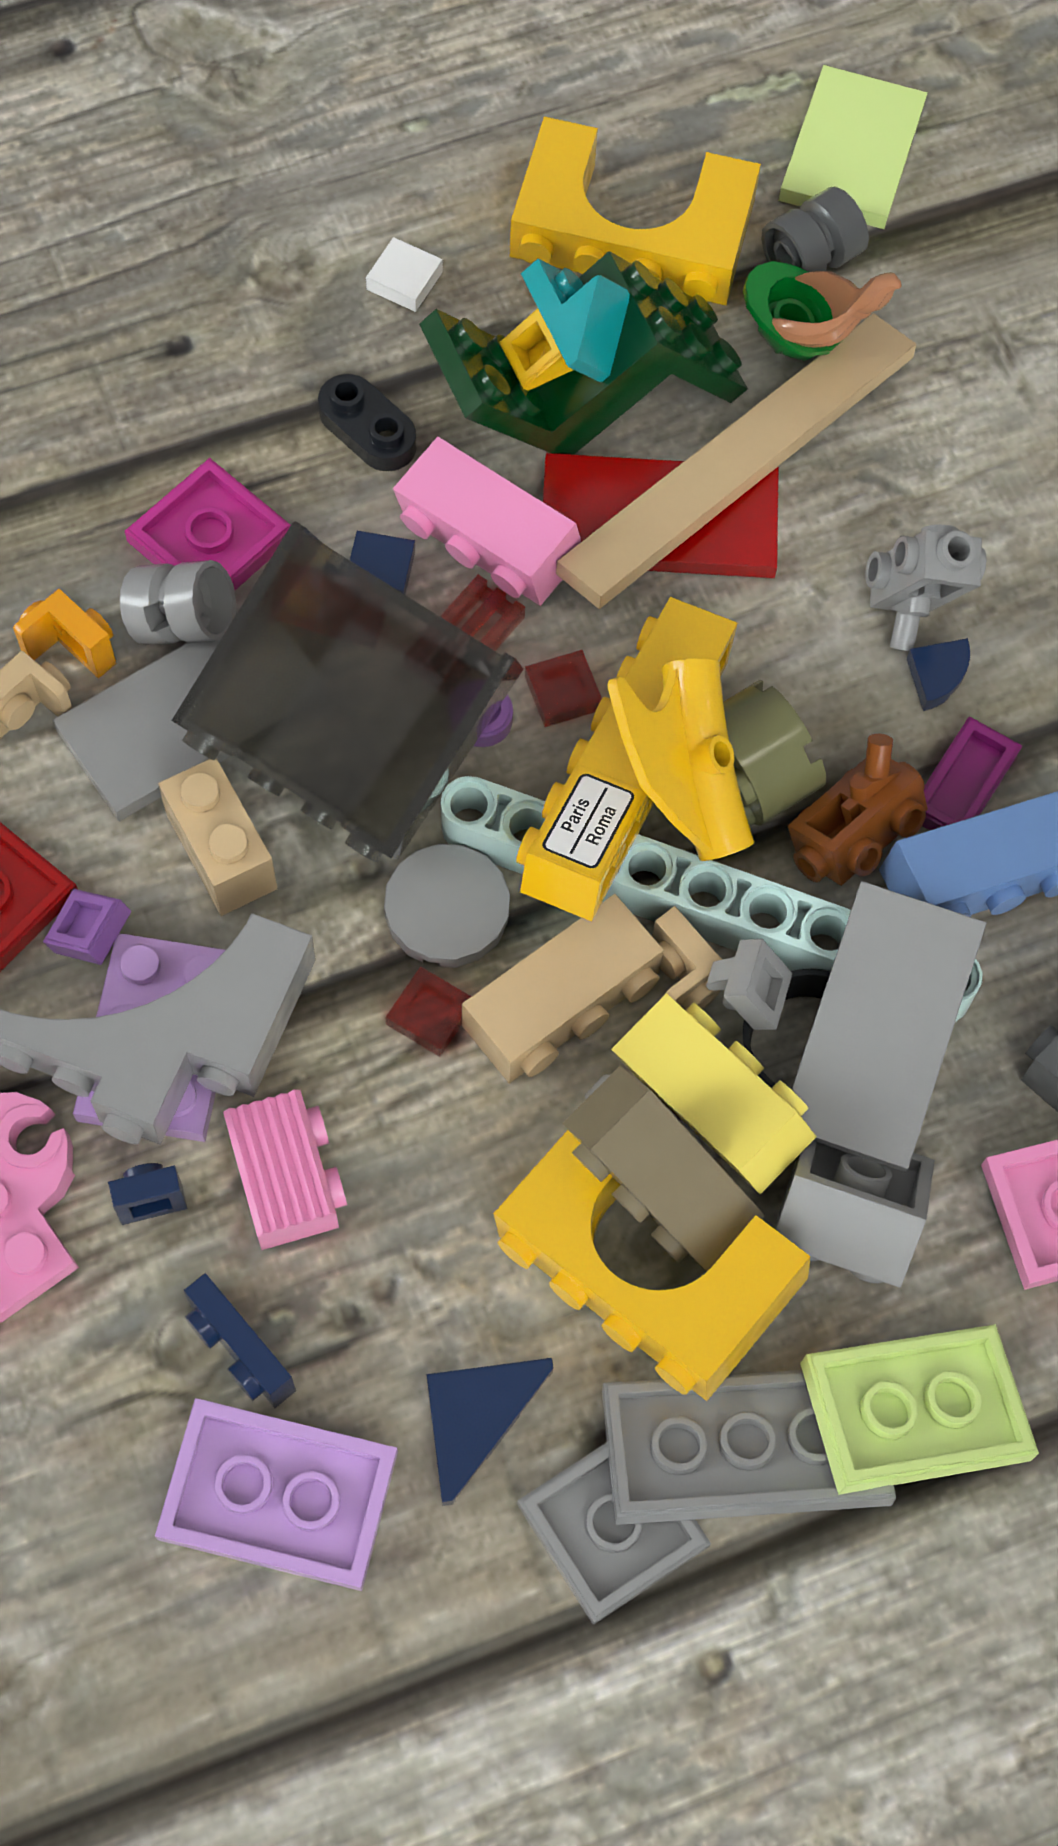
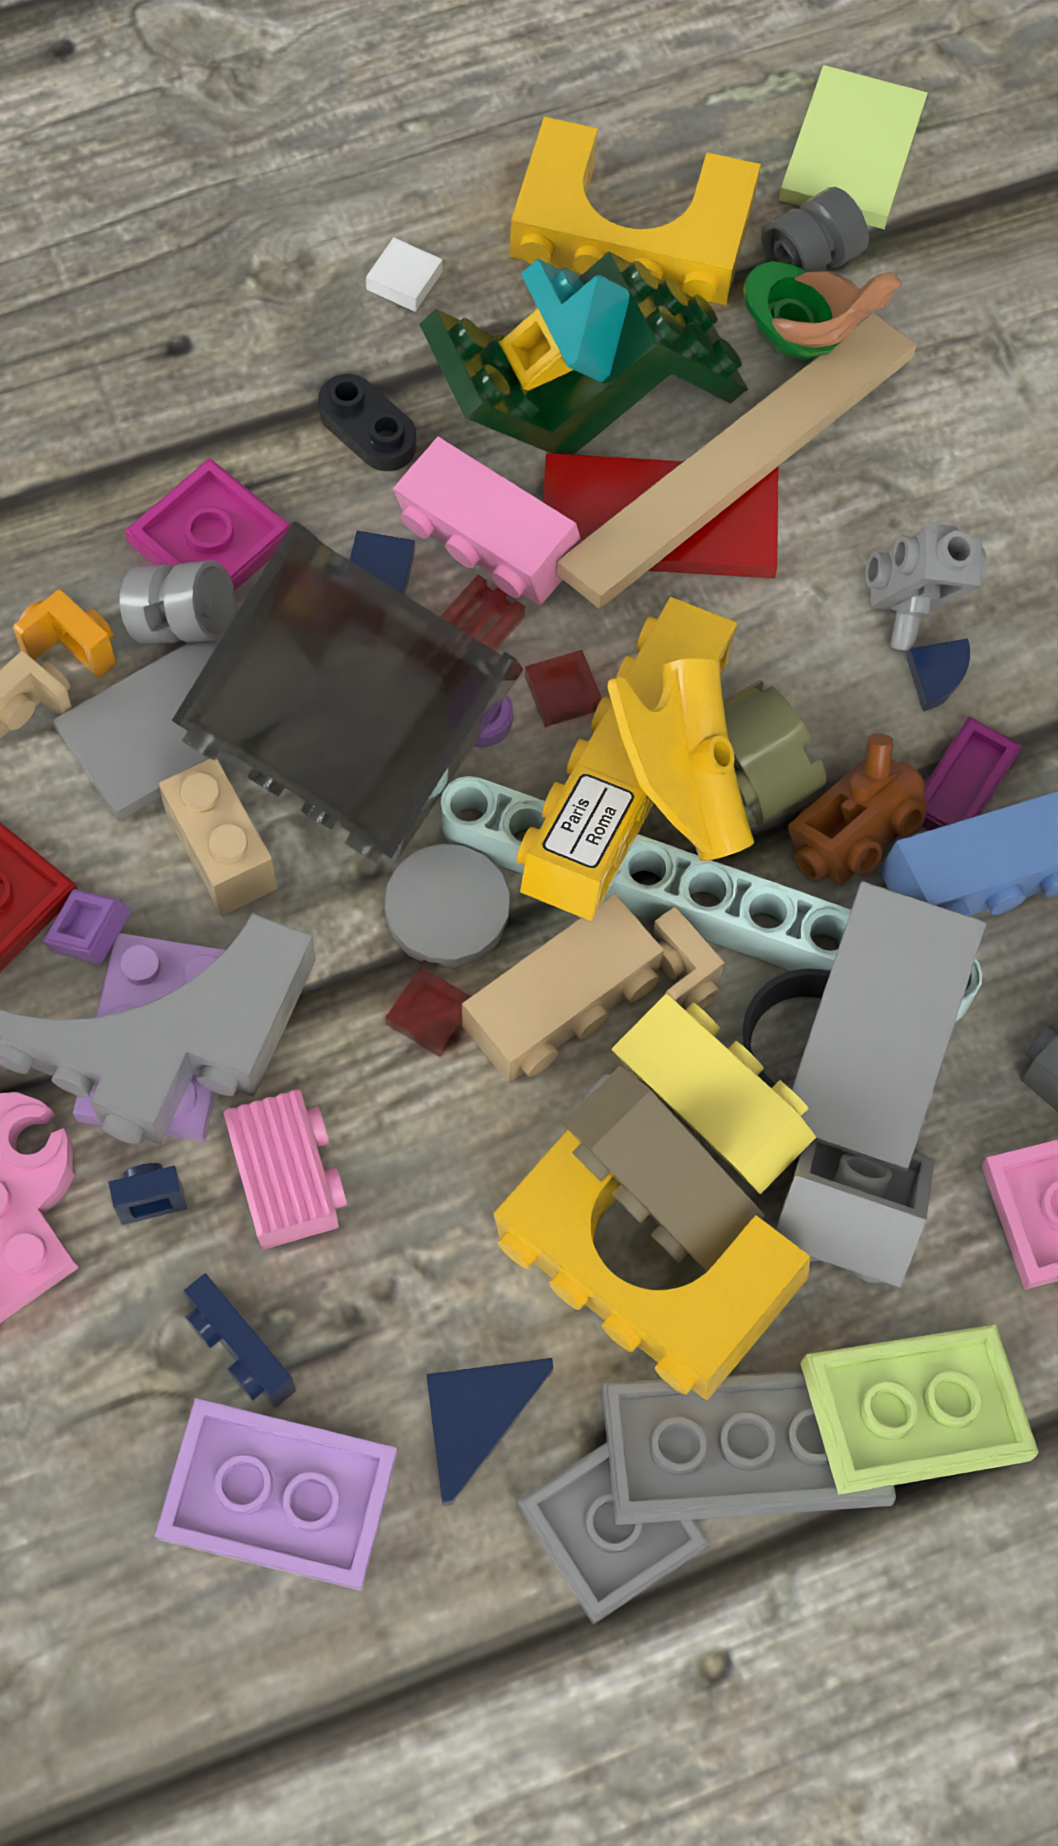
(752, 983): light grey tile -> none

